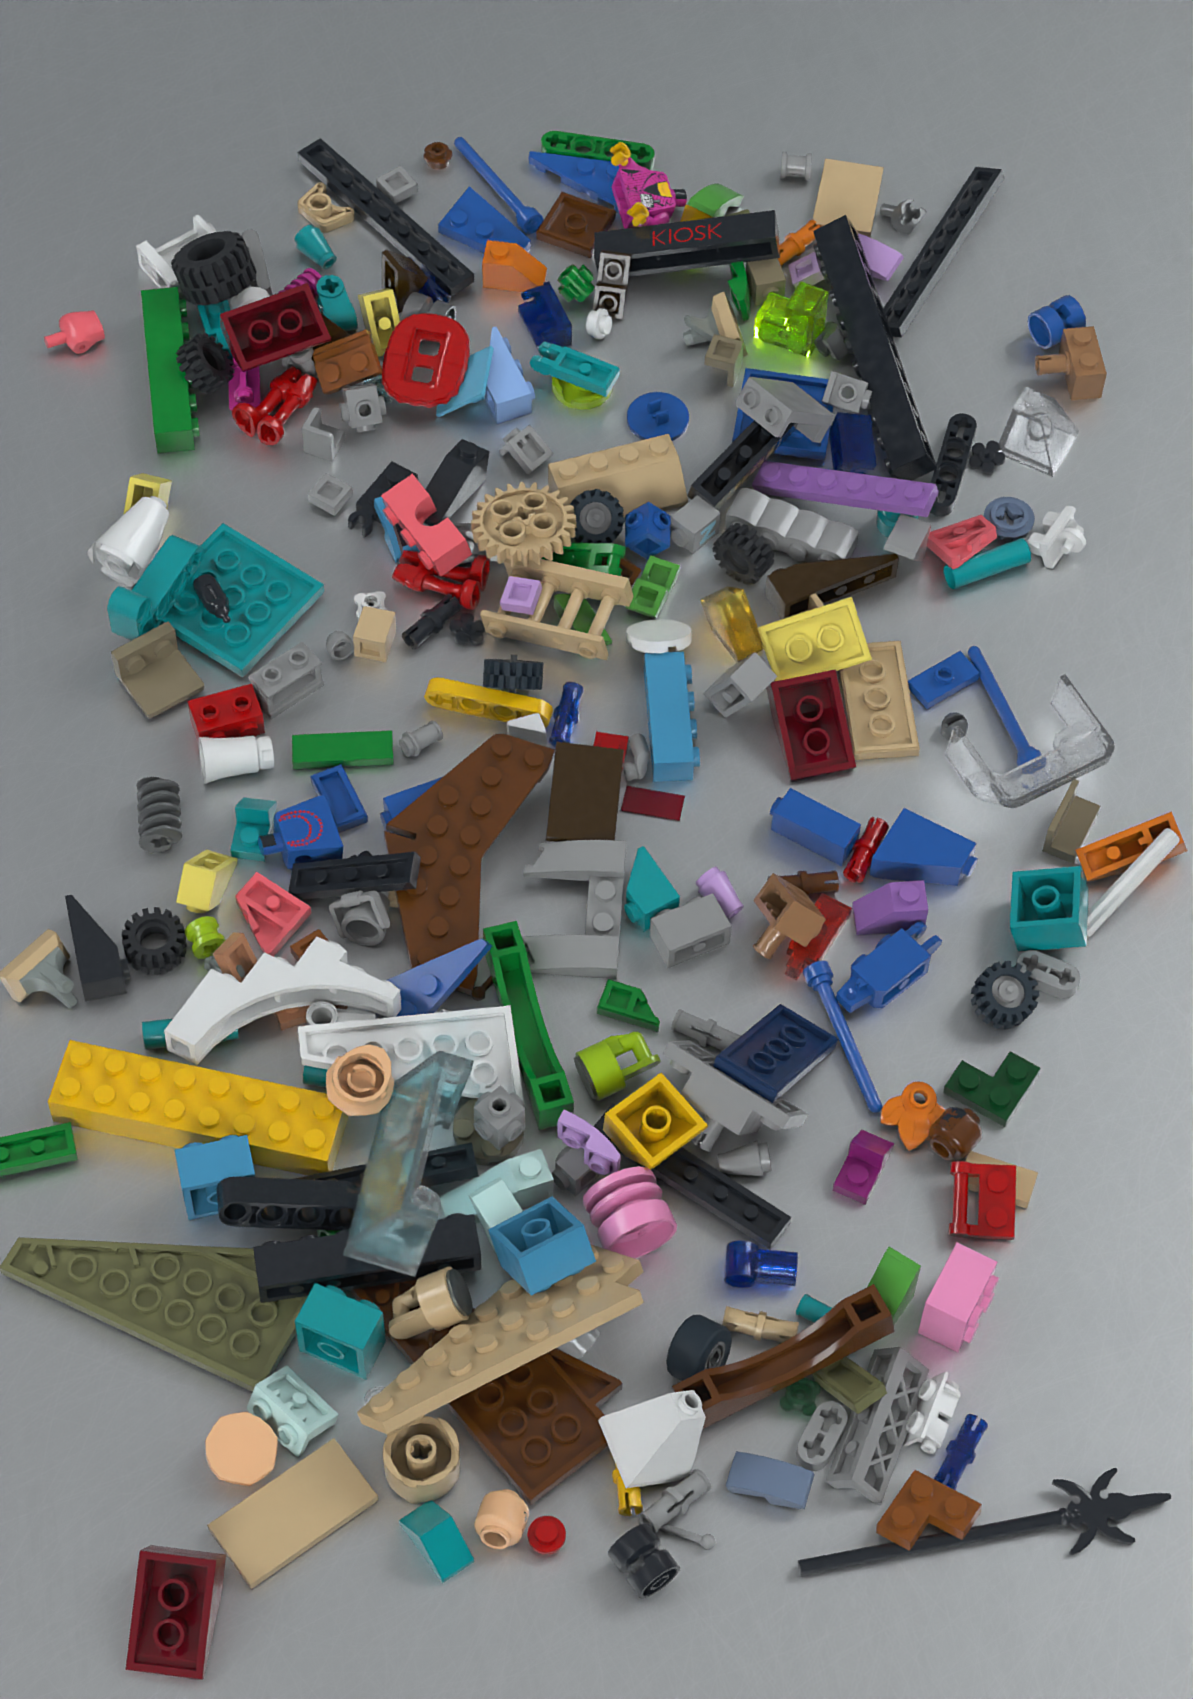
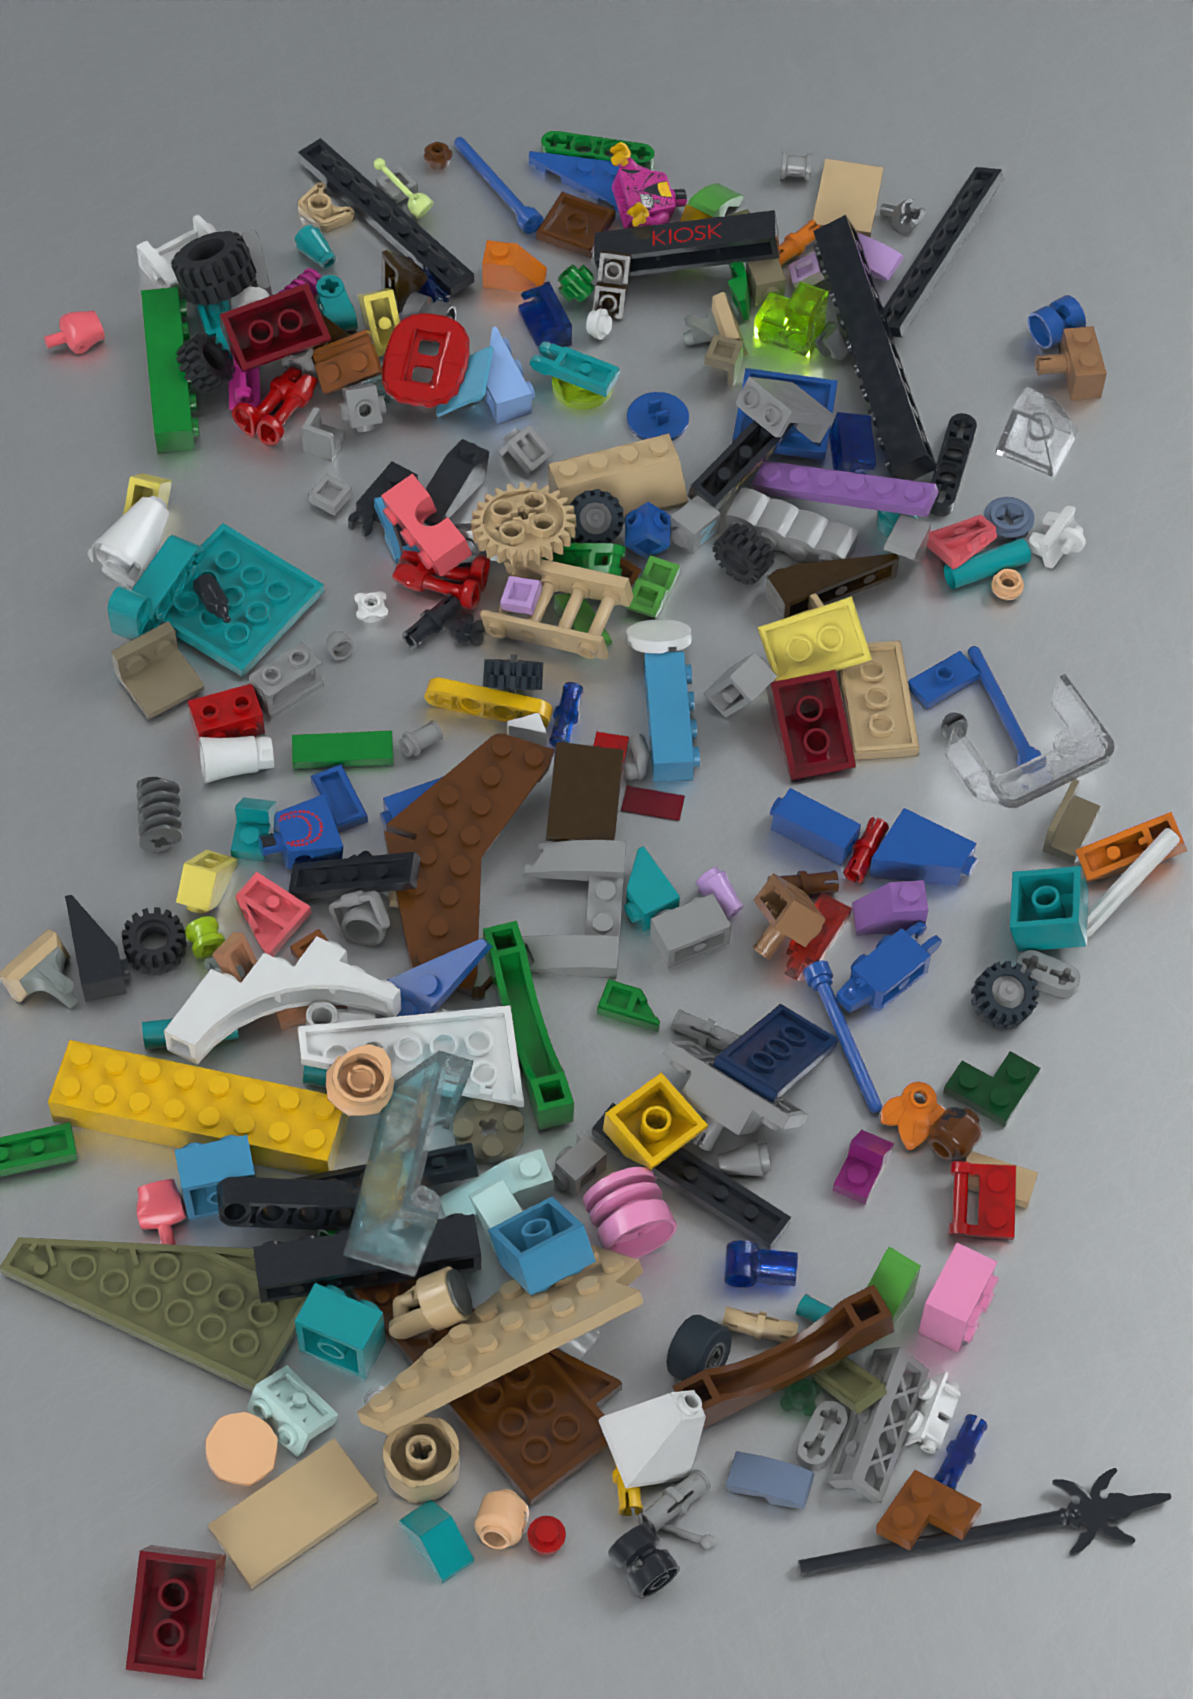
(160, 1207): none -> coral piece
(374, 634): tan panel -> none
(417, 203): none -> yellowish green hinge
(476, 221): blue wing -> none
(499, 1117): light grey brick -> none
(598, 1150): lavender slope -> none
(600, 1069): lime piece -> none
(733, 621): clear yellow slope -> none
(834, 398): light grey brick -> none
(986, 457): black plant -> none
(1010, 578): none -> light nougat plate

